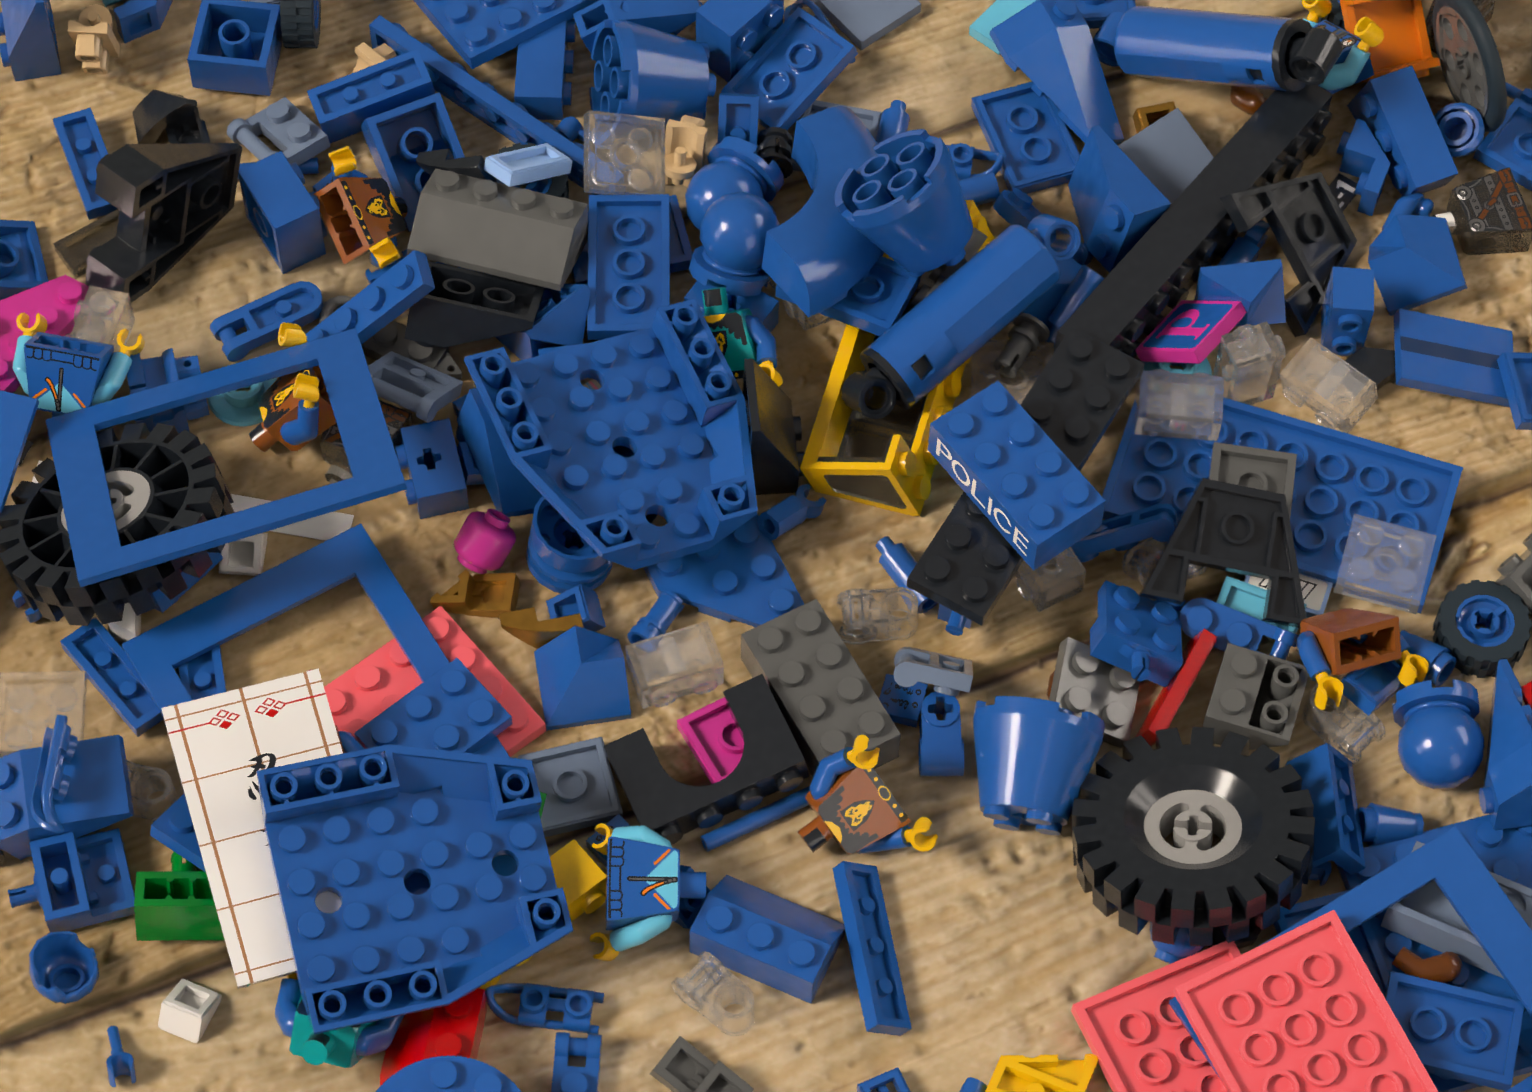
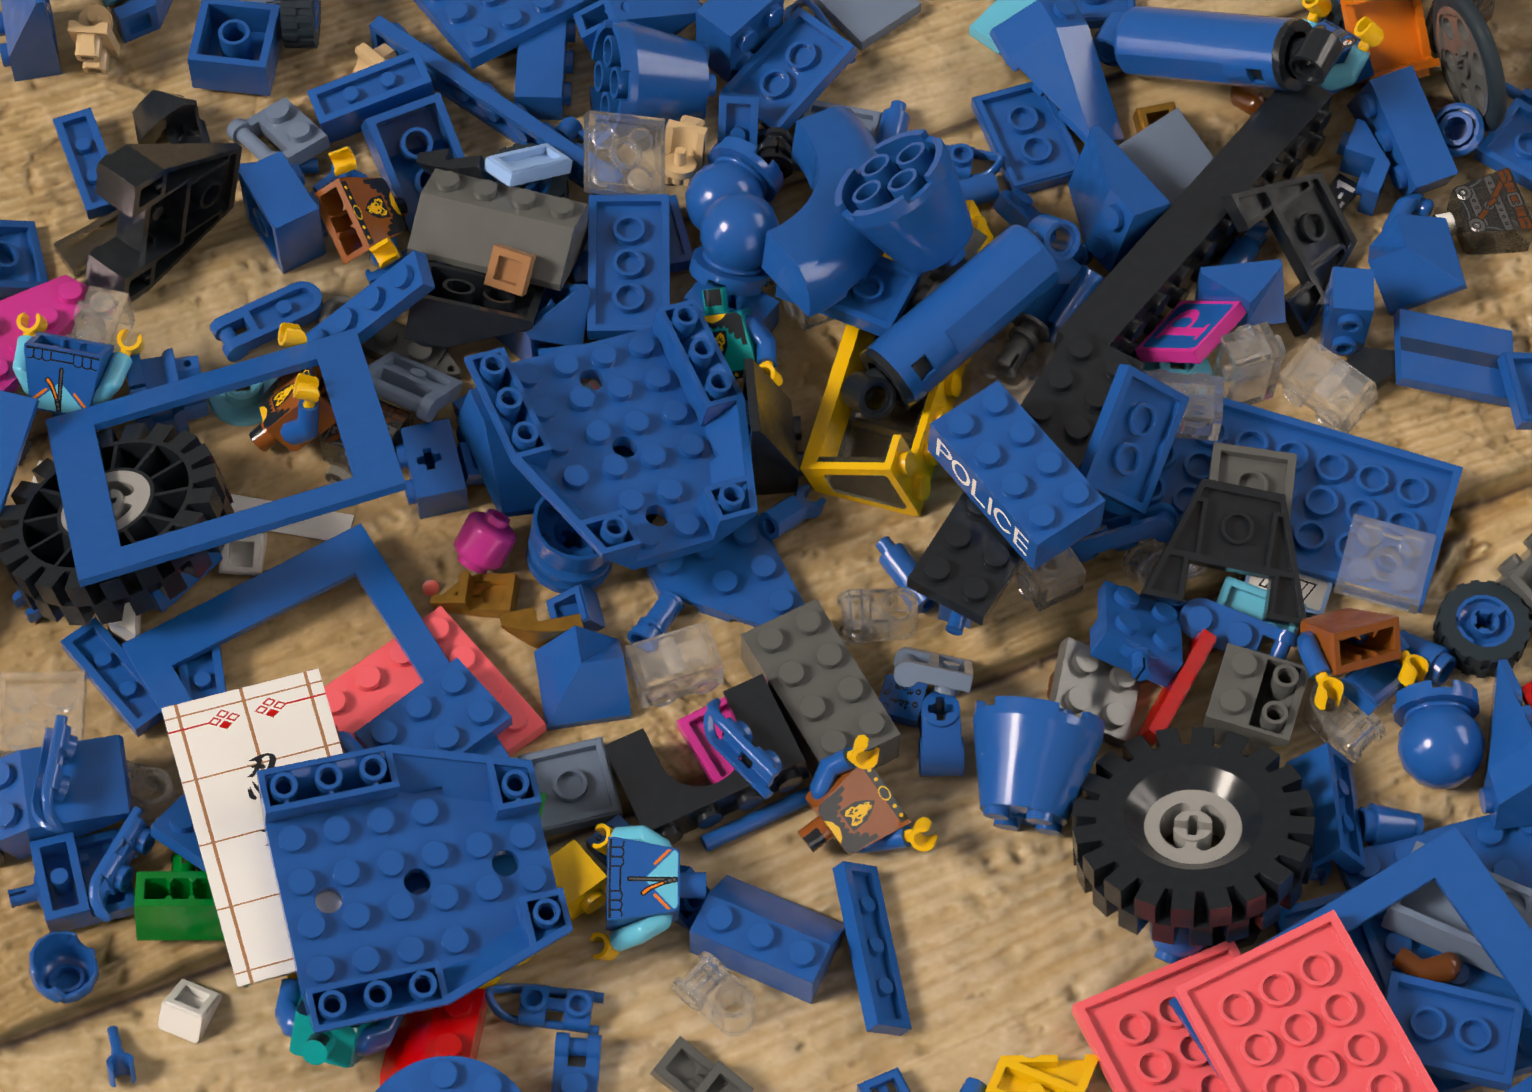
(116, 867): none -> blue piece
(430, 587): none -> coral piece
(510, 269): none -> medium nougat plate
(738, 741): none -> blue piece
(1133, 438): none -> blue plate

